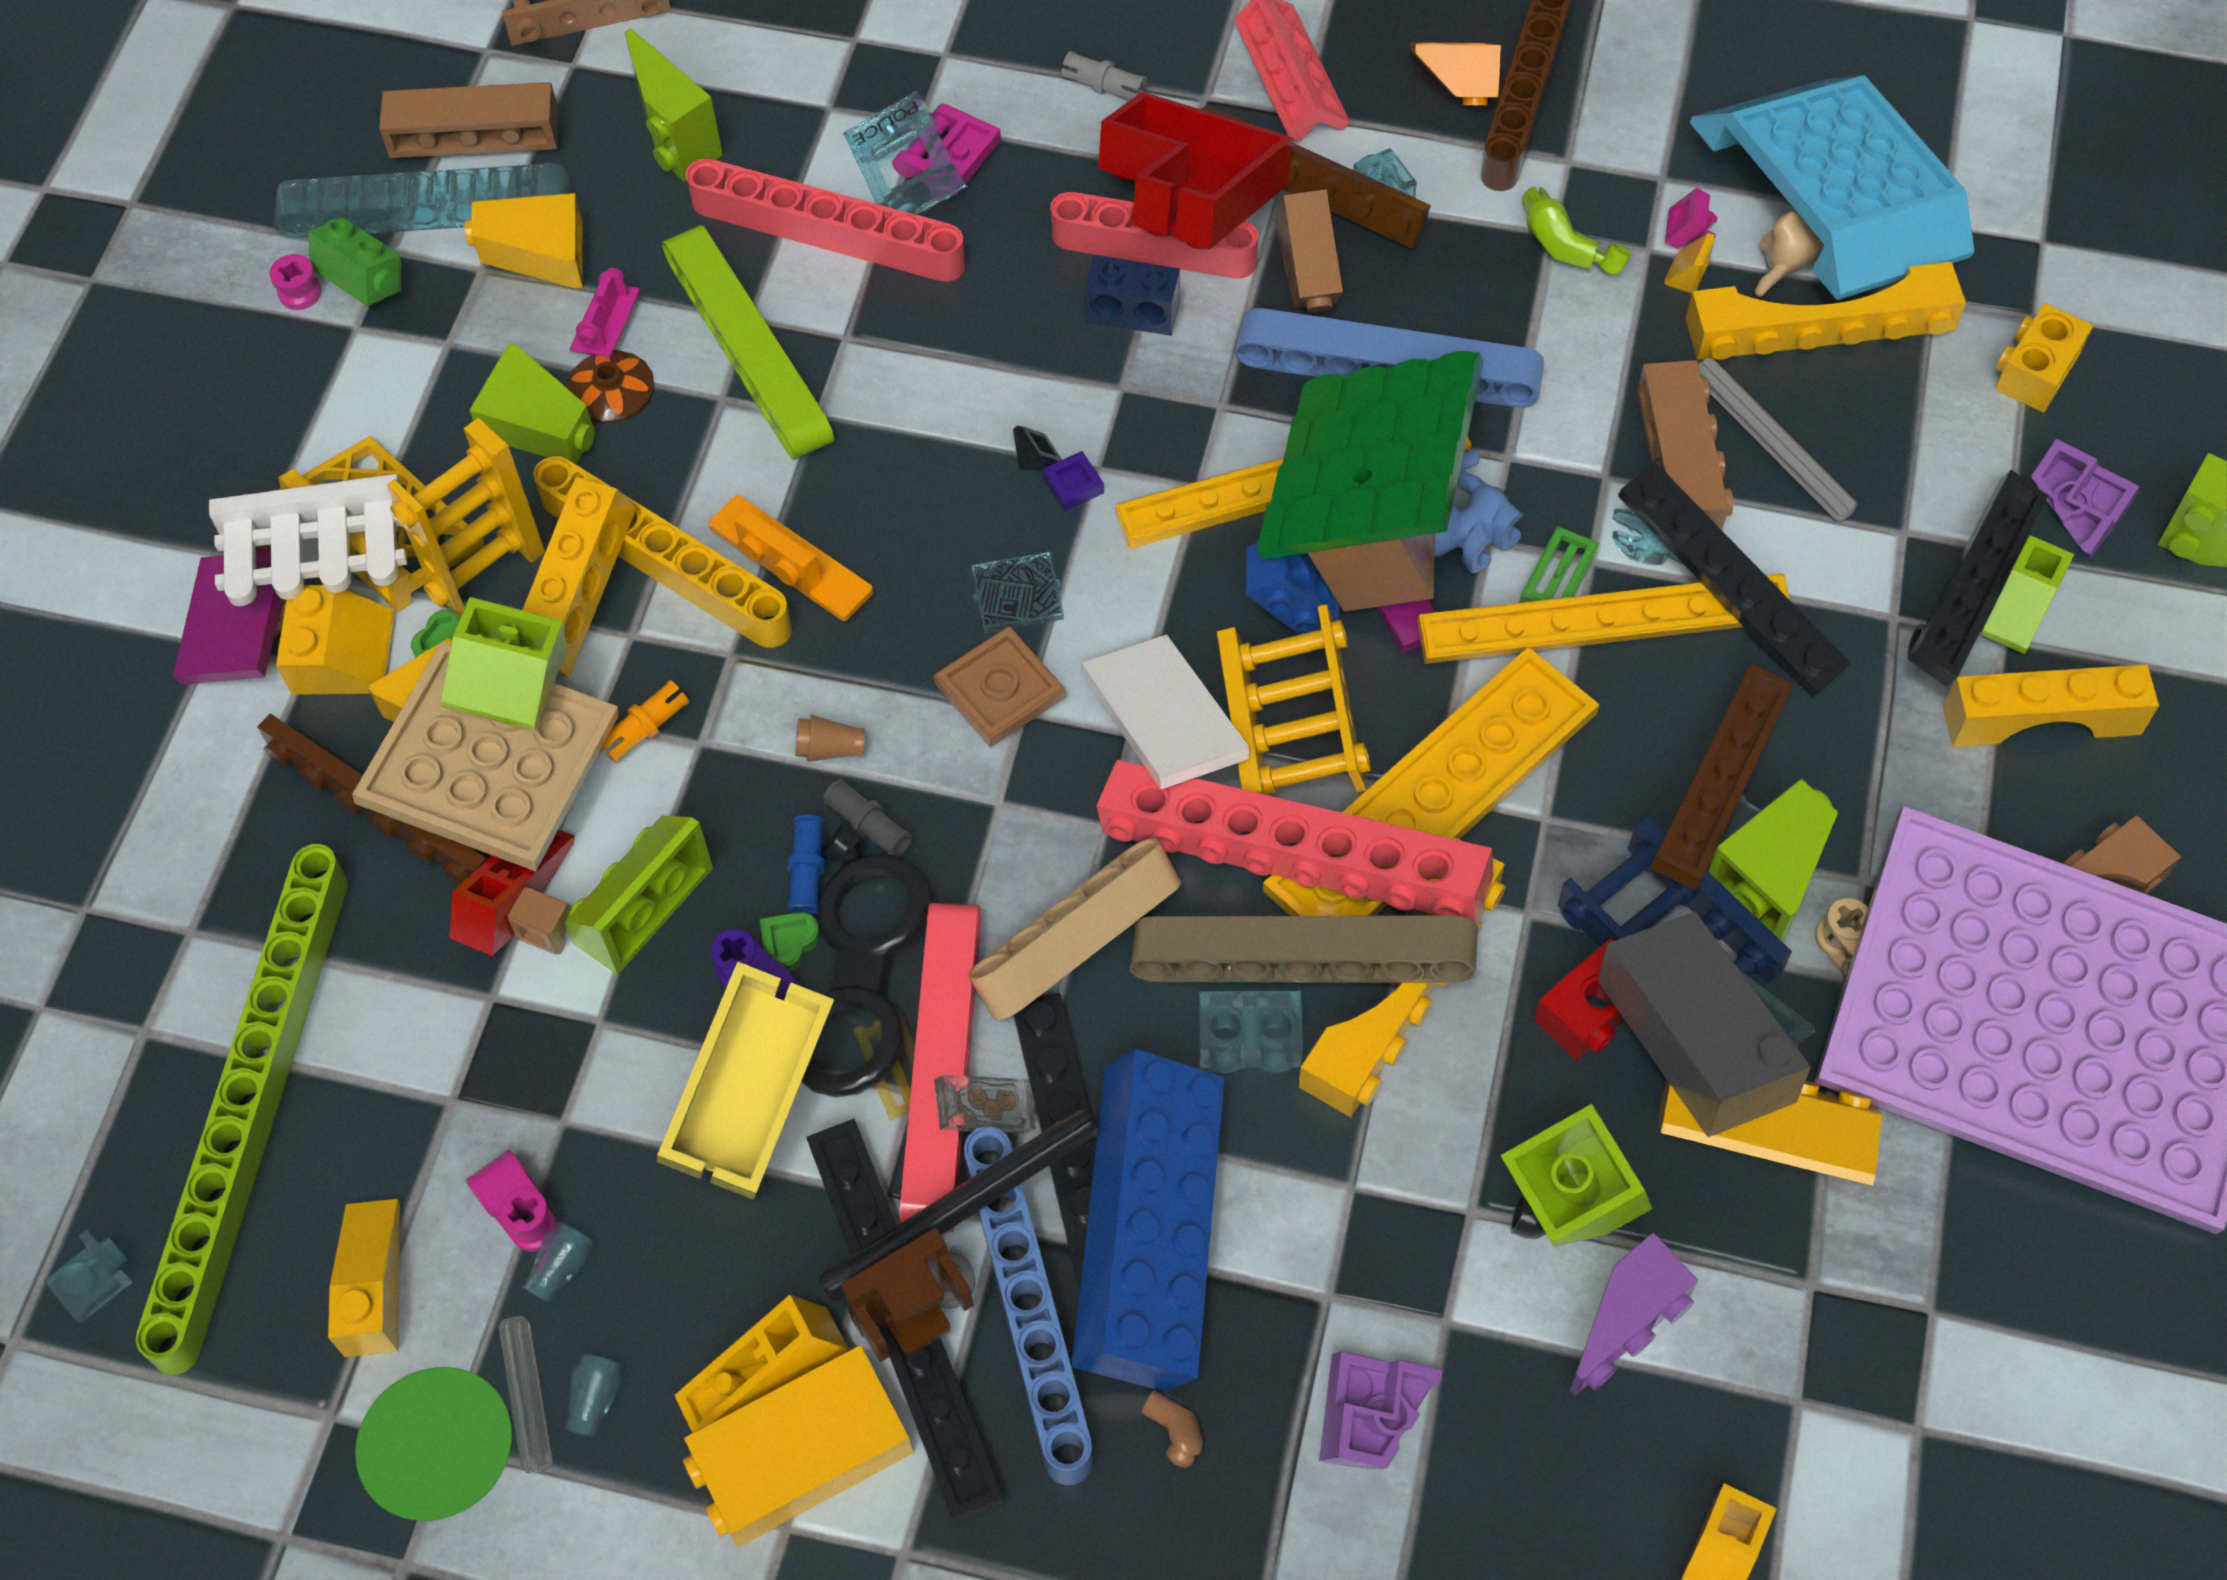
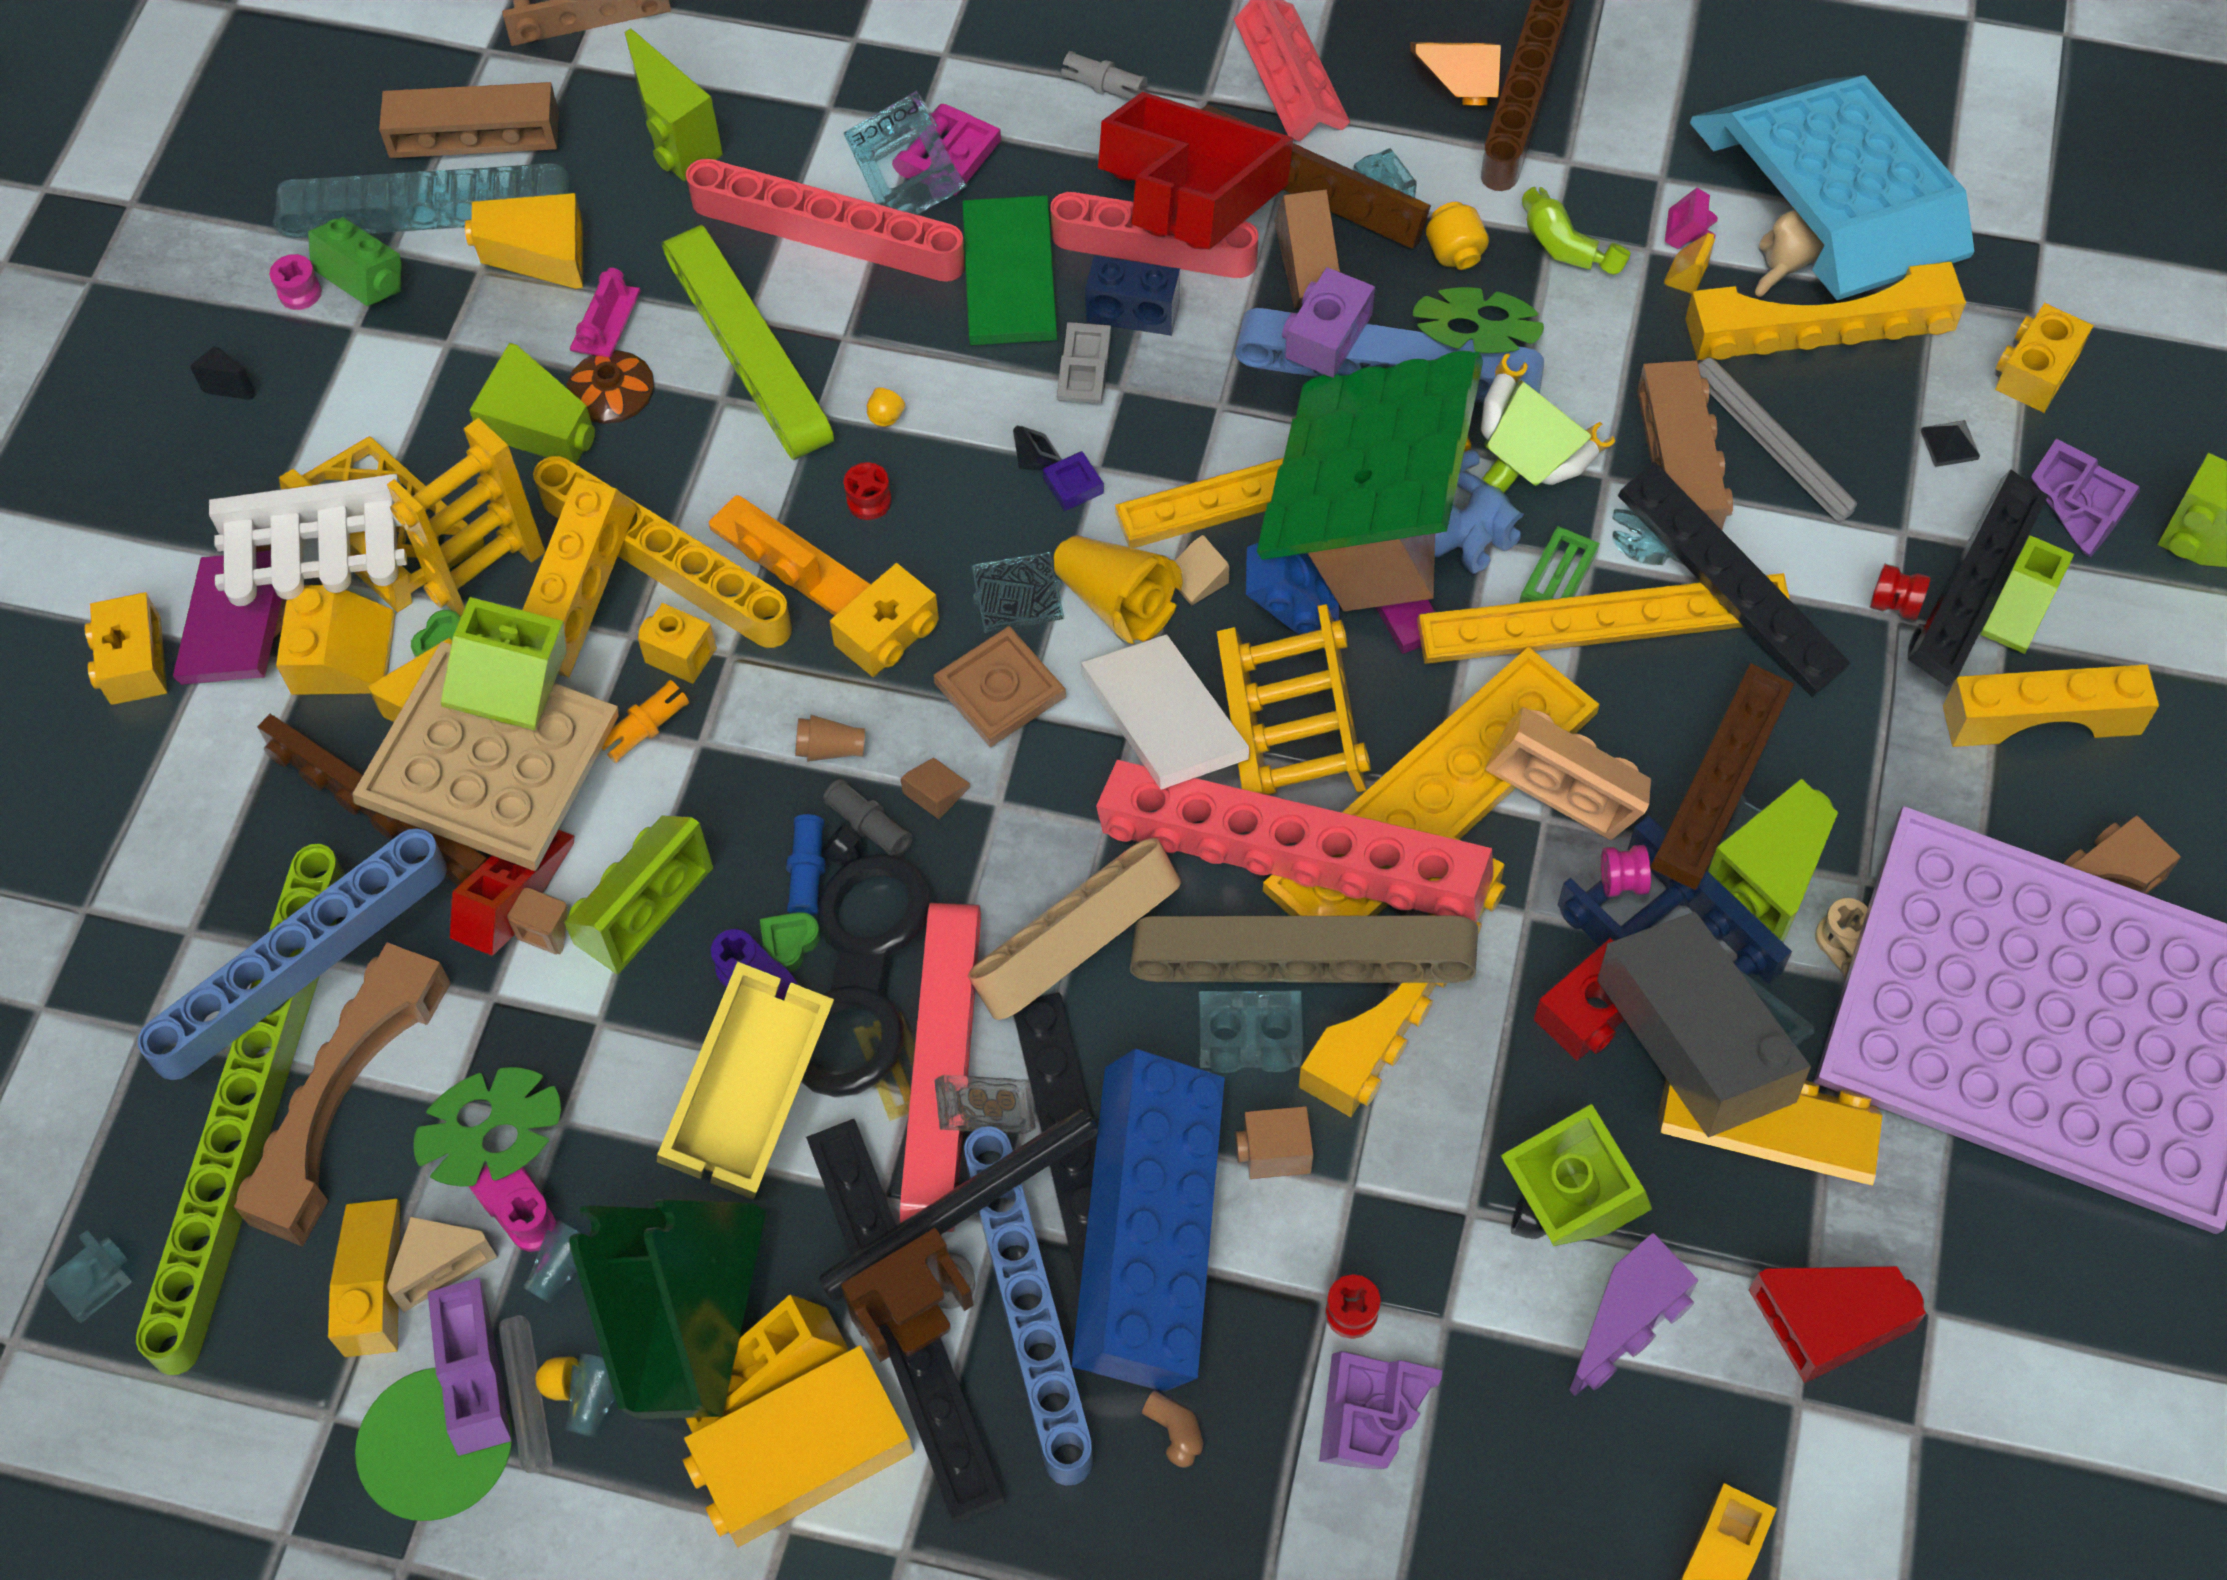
(126, 648): none -> yellow brick
(222, 375): none -> black slope
(284, 1188): none -> medium nougat arch
(286, 975): none -> medium blue beam
(434, 1258): none -> tan slope
(465, 1143): none -> bright green piece
(468, 1367): none -> medium lavender slope
(555, 1377): none -> yellow hinge
(668, 1299): none -> dark green ladder
(676, 642): none -> yellow brick
(860, 482): none -> red wheel
(884, 407): none -> yellow hinge
(885, 620): none -> yellow brick
(934, 787): none -> medium nougat slope
(1009, 270): none -> green tile
(1084, 363): none -> light grey slope
(1120, 584): none -> yellow cone
(1202, 570): none -> tan slope
(1275, 1143): none -> medium nougat brick
(1328, 321): none -> medium lavender brick
(1346, 1316): none -> red wheel
(1457, 235): none -> yellow head
(1491, 335): none -> bright green piece
(1532, 434): none -> lime torso
(1570, 774): none -> light nougat slope
(1625, 871): none -> dark pink wheel
(1835, 1312): none -> red slope
(1900, 592): none -> red wheel
(1950, 443): none -> black slope

